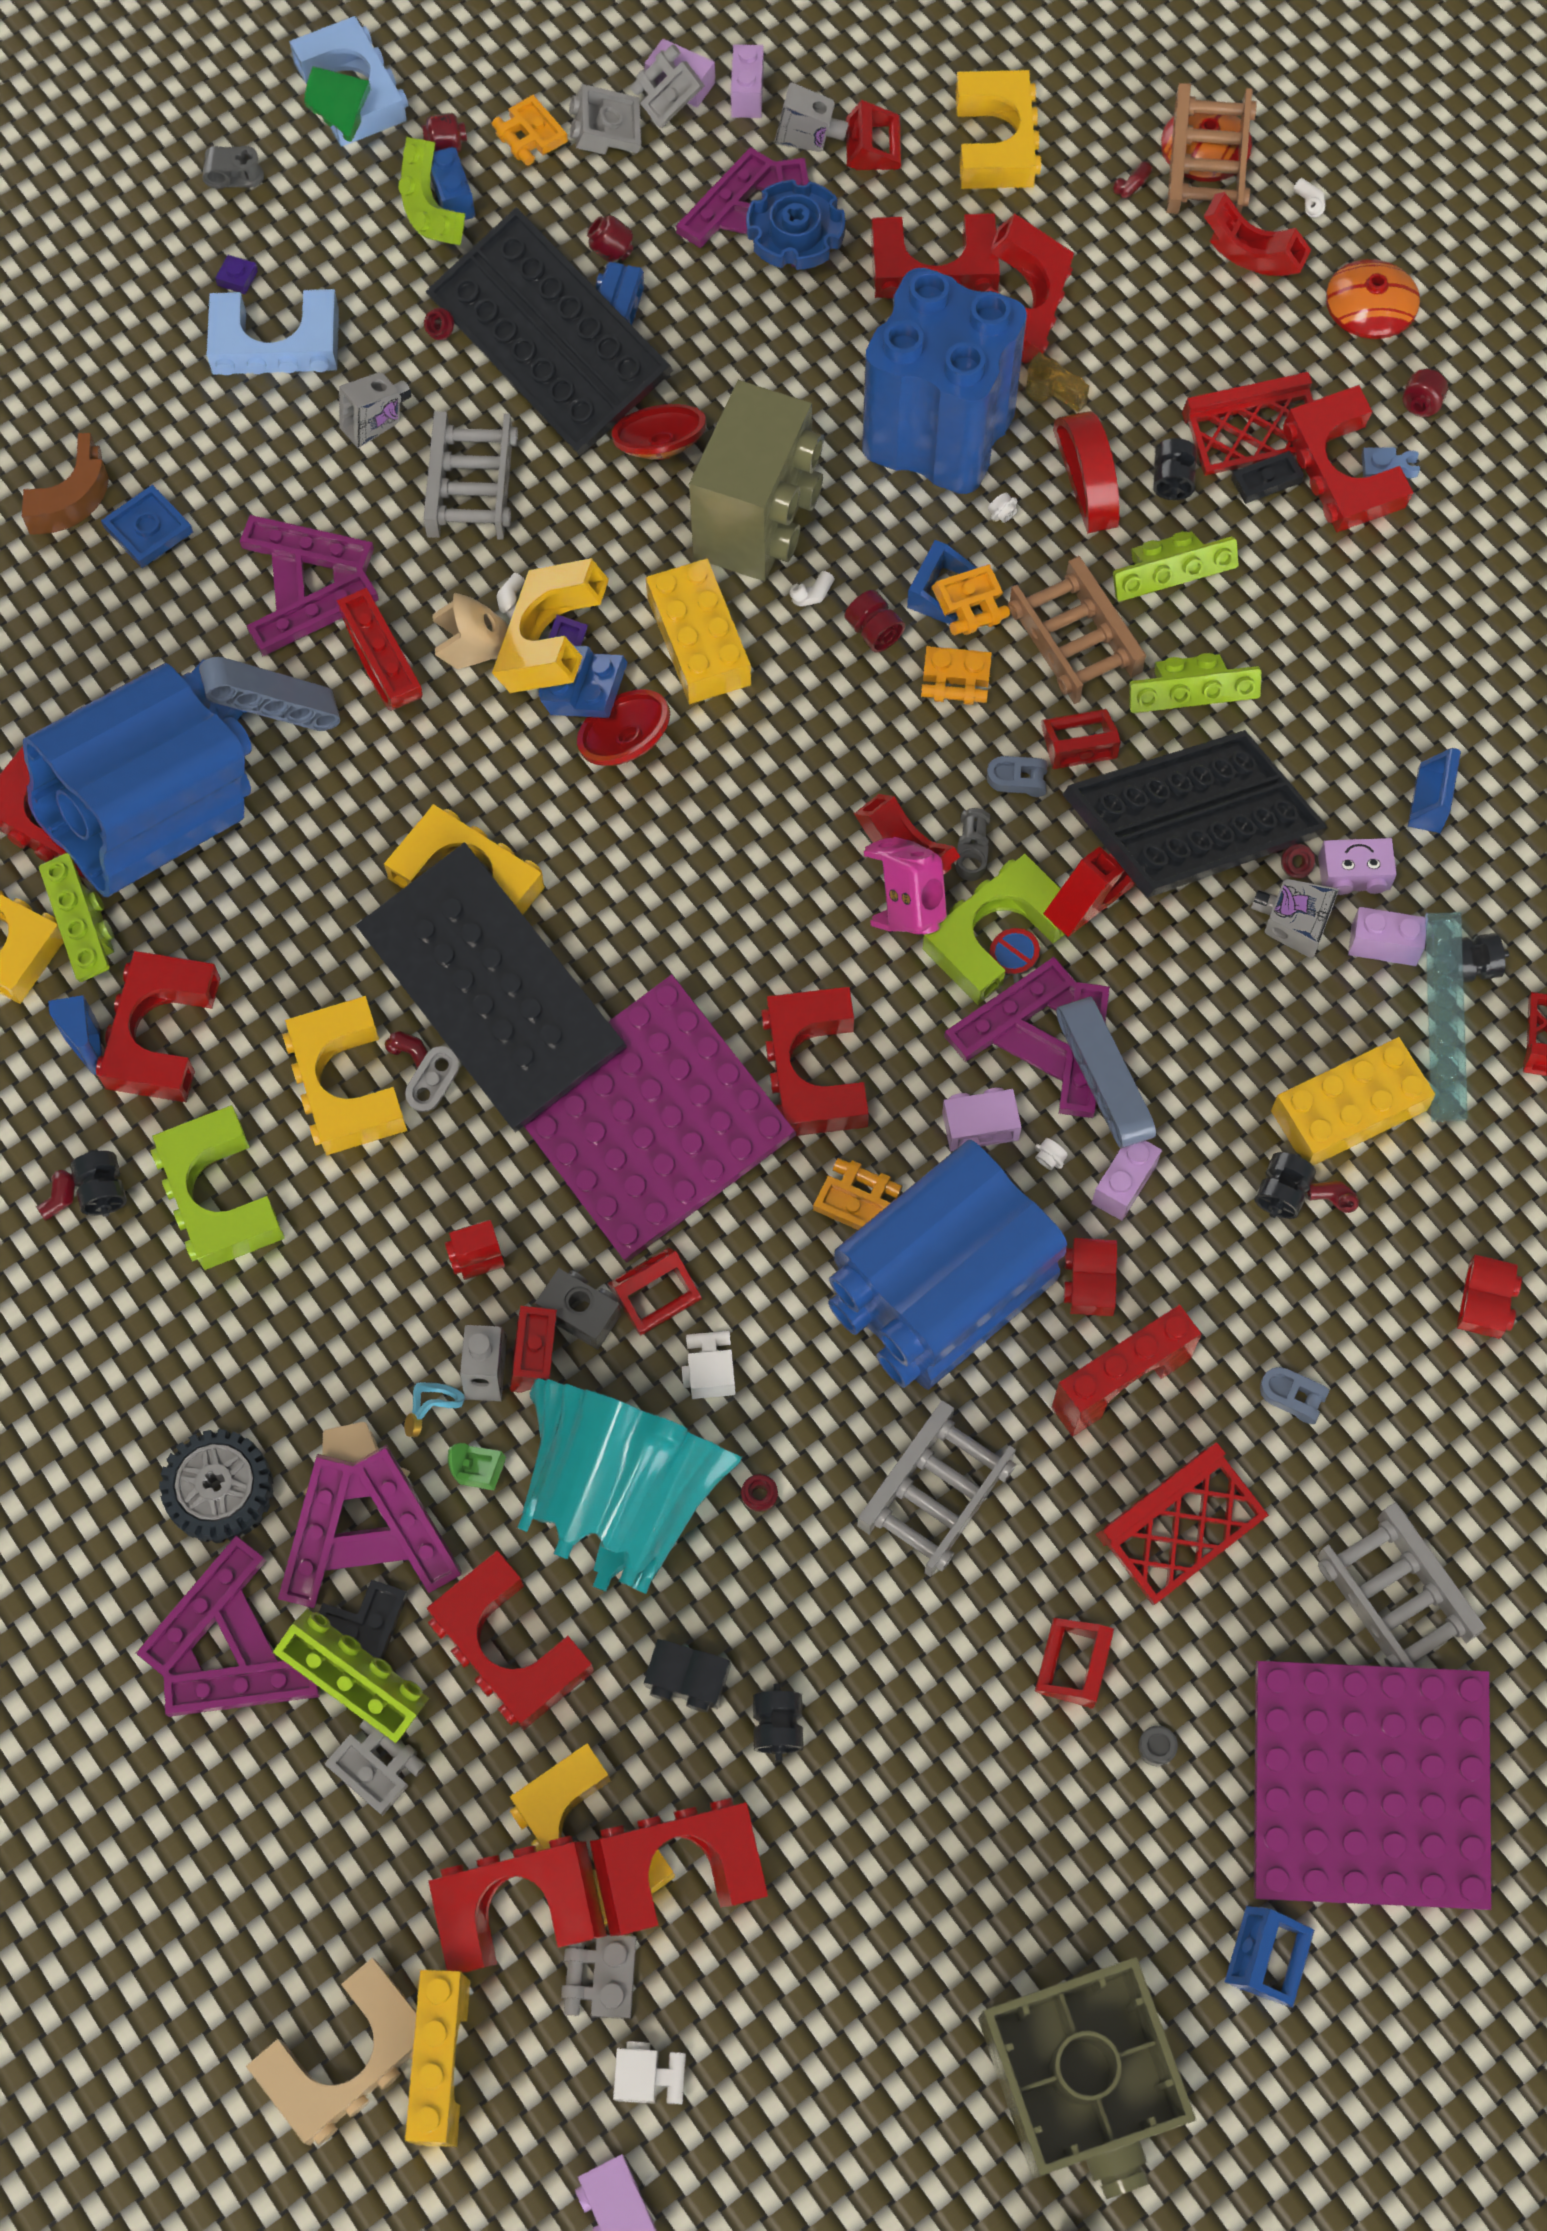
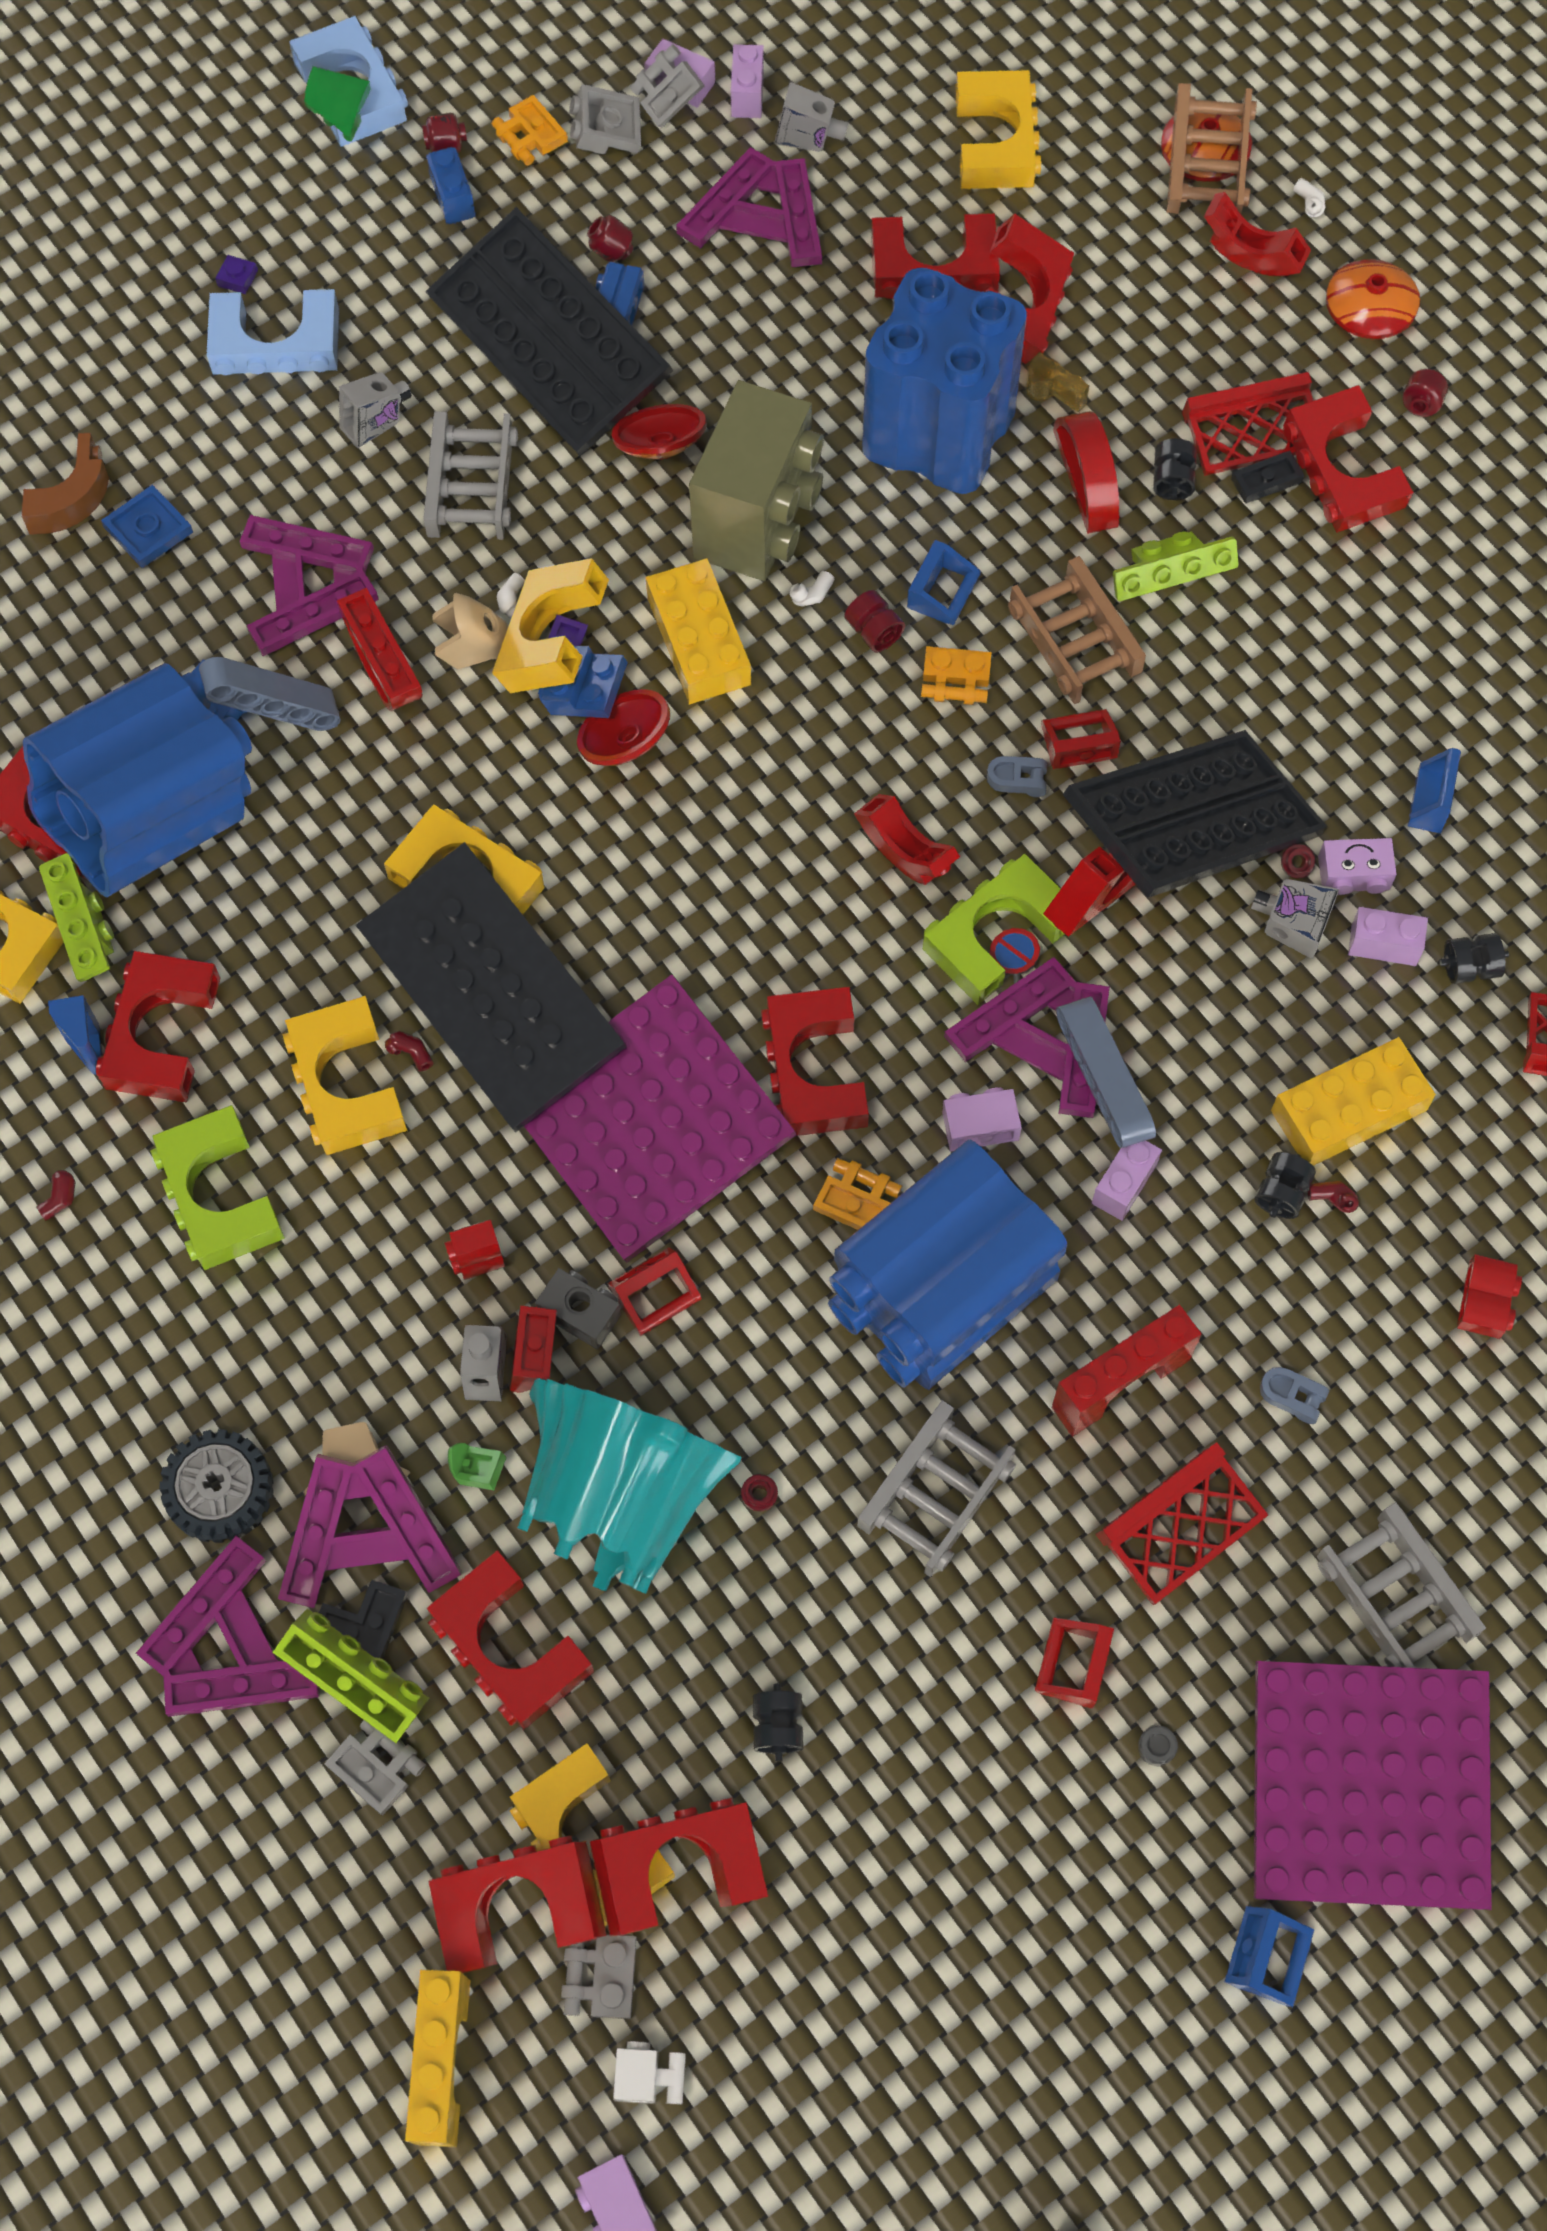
(98, 1183): black wheel -> none
(228, 166): dark grey piece -> none
(316, 2107): tan arch -> none
(413, 1421): medium azure piece -> none
(417, 196): lime plate -> none
(431, 1079): light grey plate -> none
(432, 323): dark red plate -> none
(686, 1675): black brick -> none
(711, 1370): white brick -> none
(795, 224): blue piece -> none
(859, 143): red tile -> none
(911, 886): dark pink piece -> none
(969, 590): light orange plate -> none
(975, 850): dark grey connector -> none
(1003, 508): white plate -> none
(1050, 1154): white plate -> none
(1087, 2074): olive brick -> none
(1092, 1277): red brick -> none
(1134, 182): dark red arm -> none
(1193, 683): lime bracket -> none
(1385, 458): medium blue plate -> none
(1446, 1016): clear light blue plate -> none

